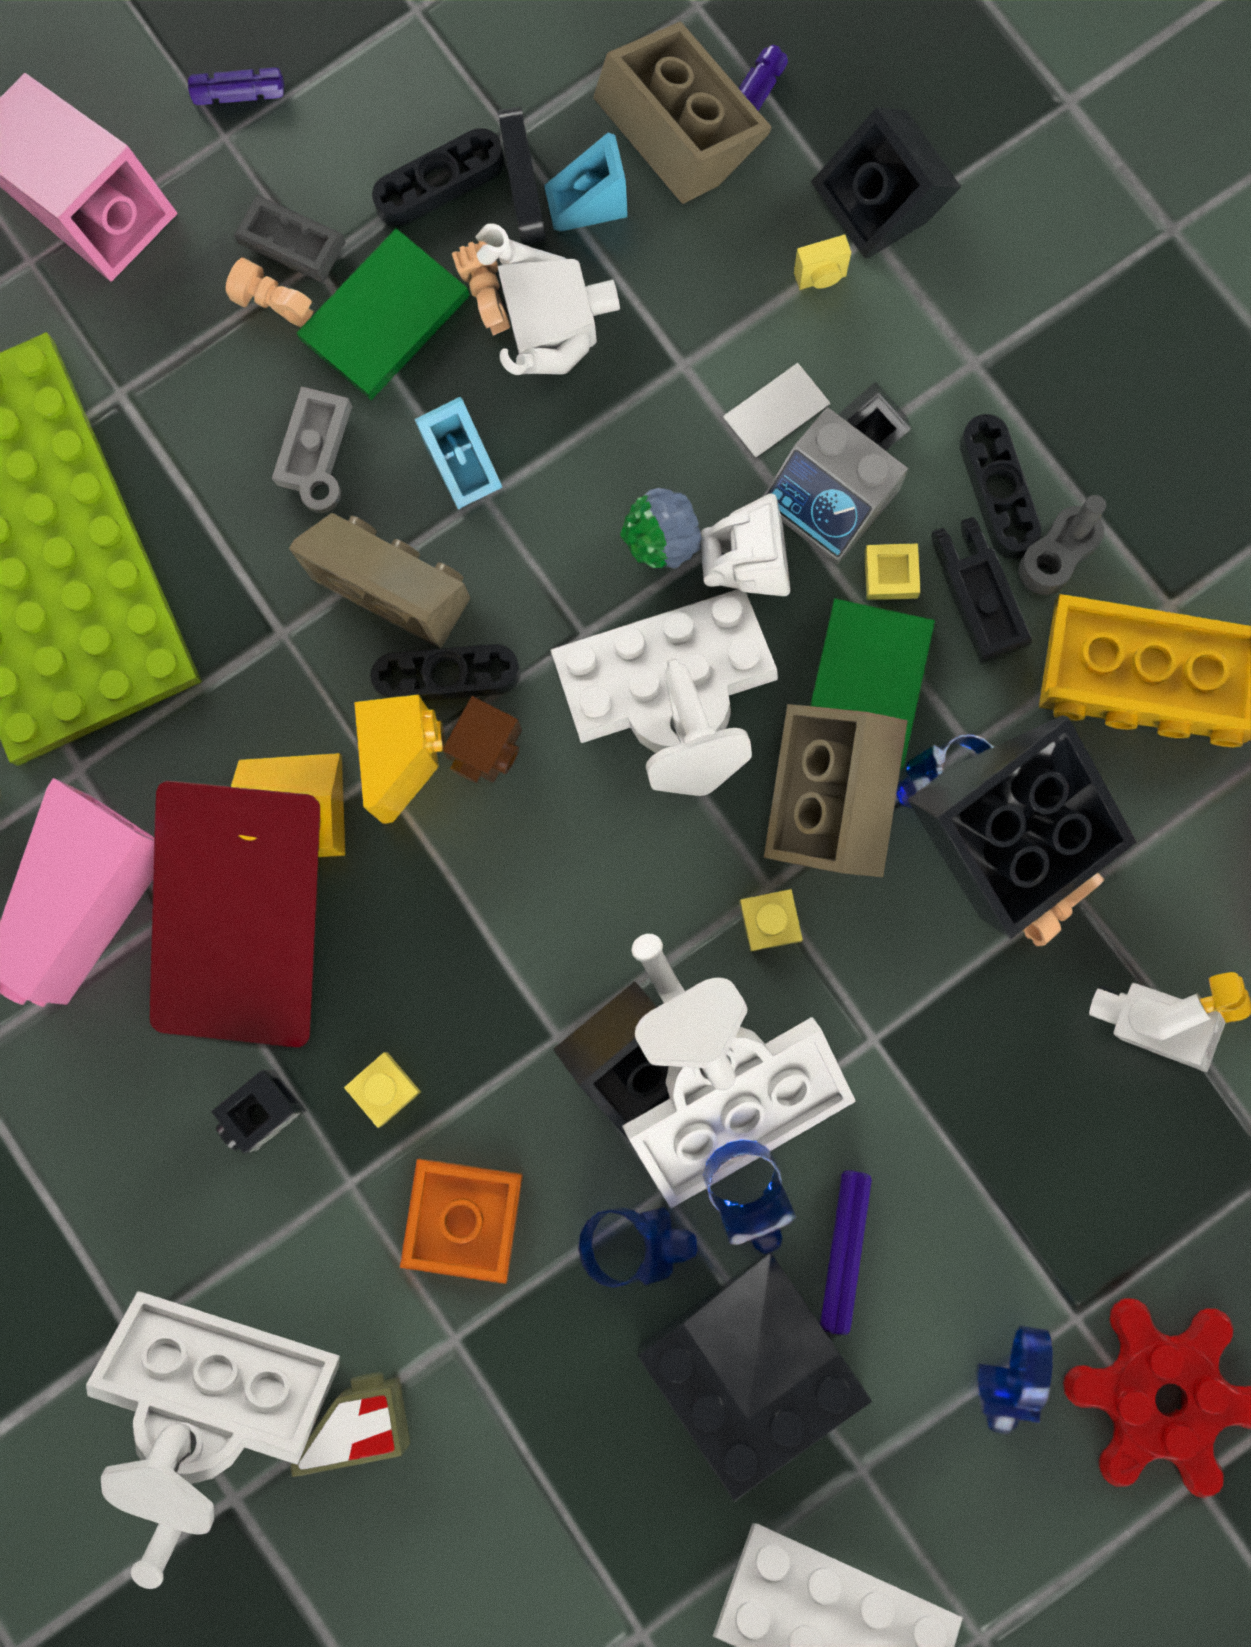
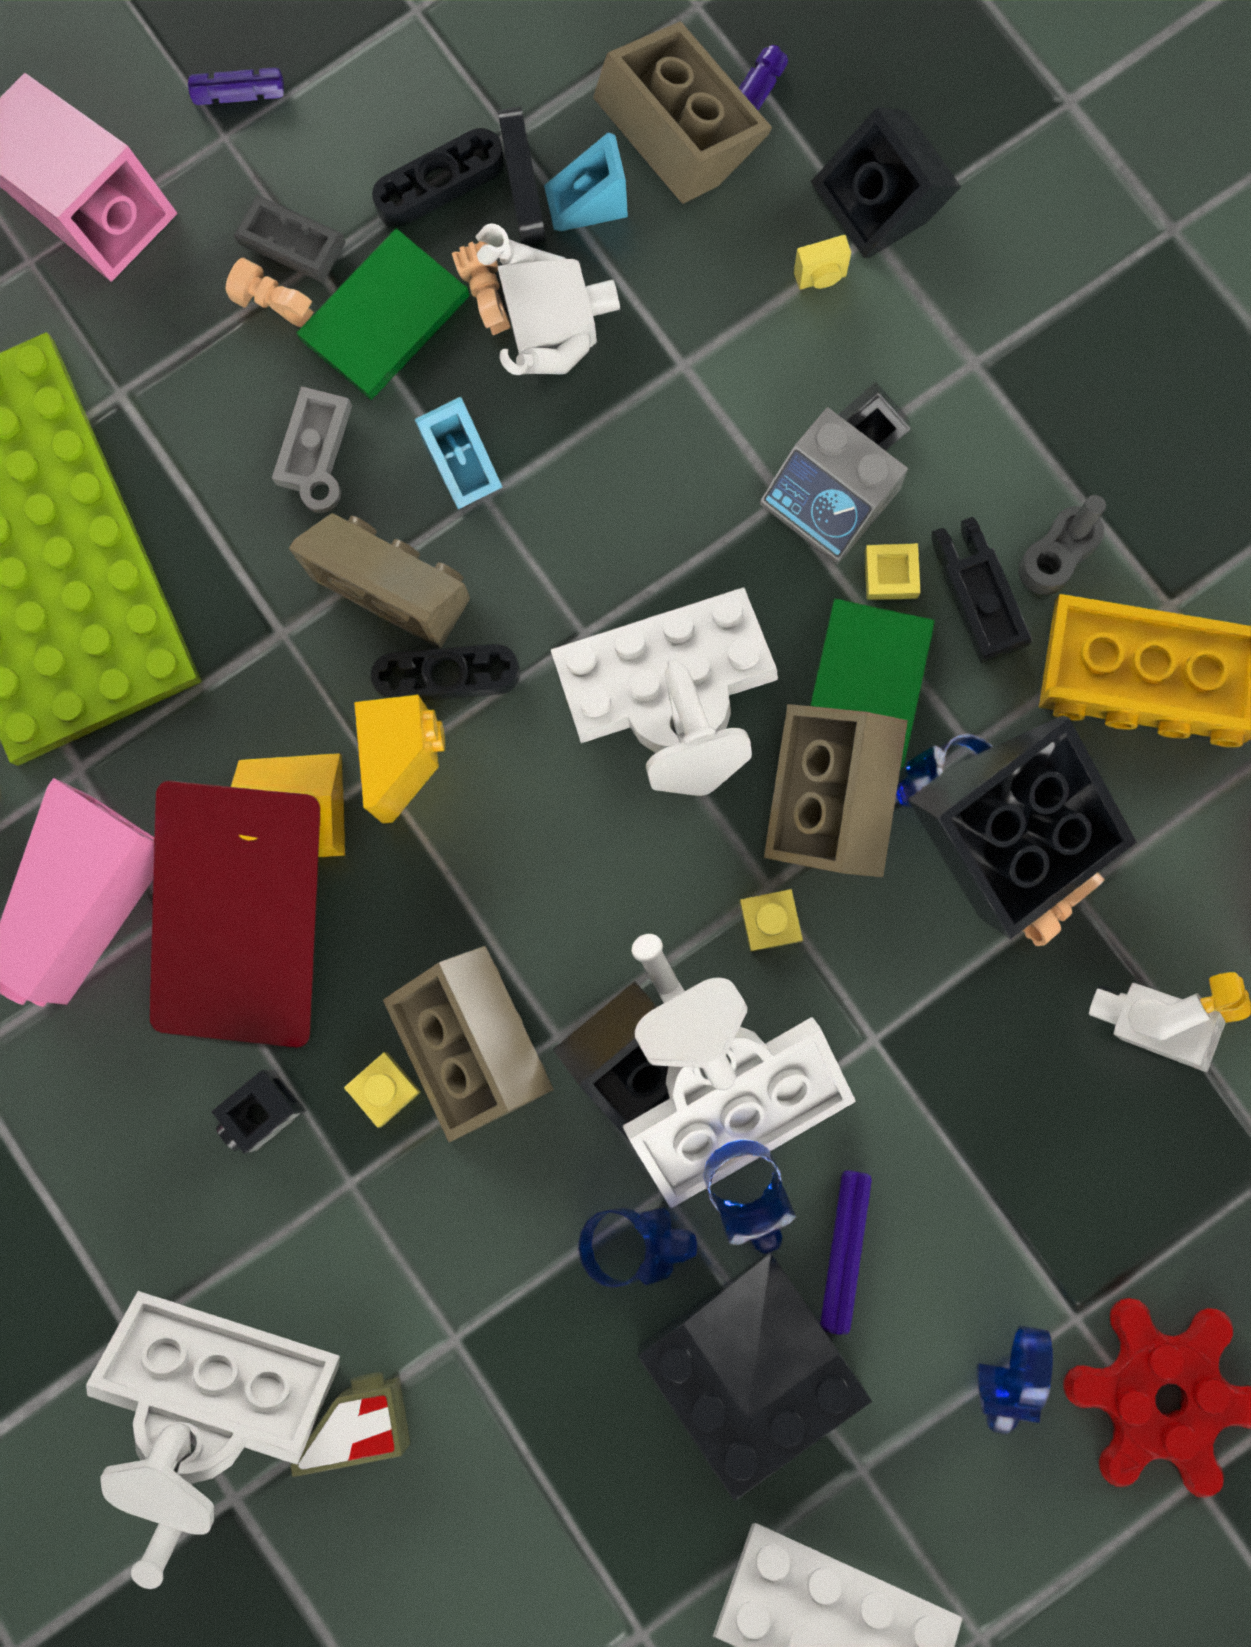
(461, 1221): orange tile -> none
(467, 1043): none -> dark tan slope
(483, 742): reddish brown brick -> none
(661, 529): piece -> none
(753, 550): white piece -> none
(776, 410): white sticker -> none
(1002, 448): black beam -> none

